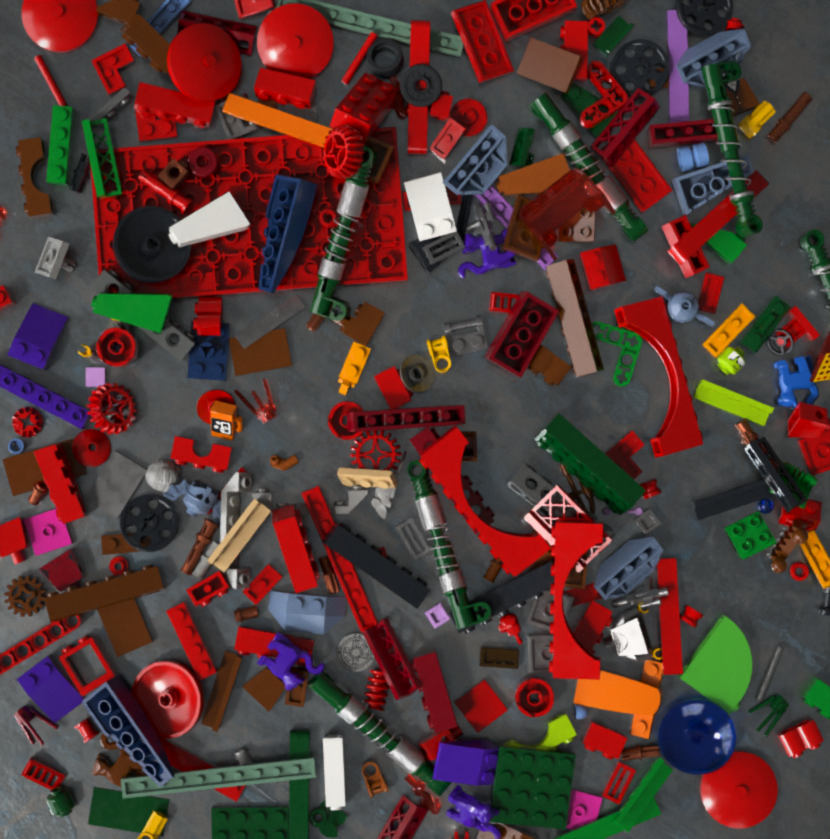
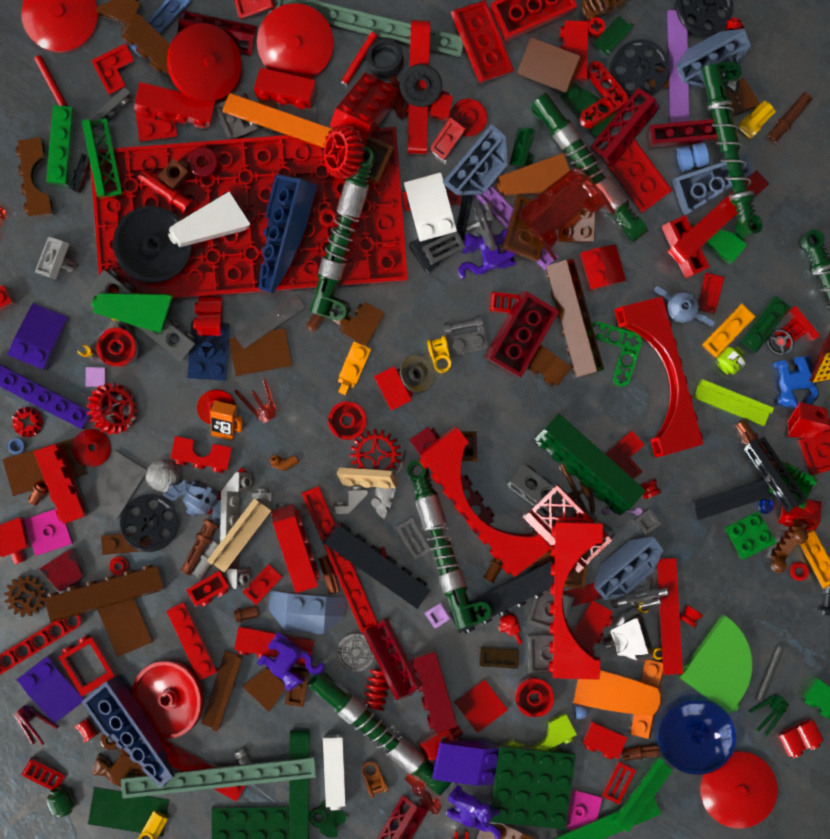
(405, 418): dark red brick -> none

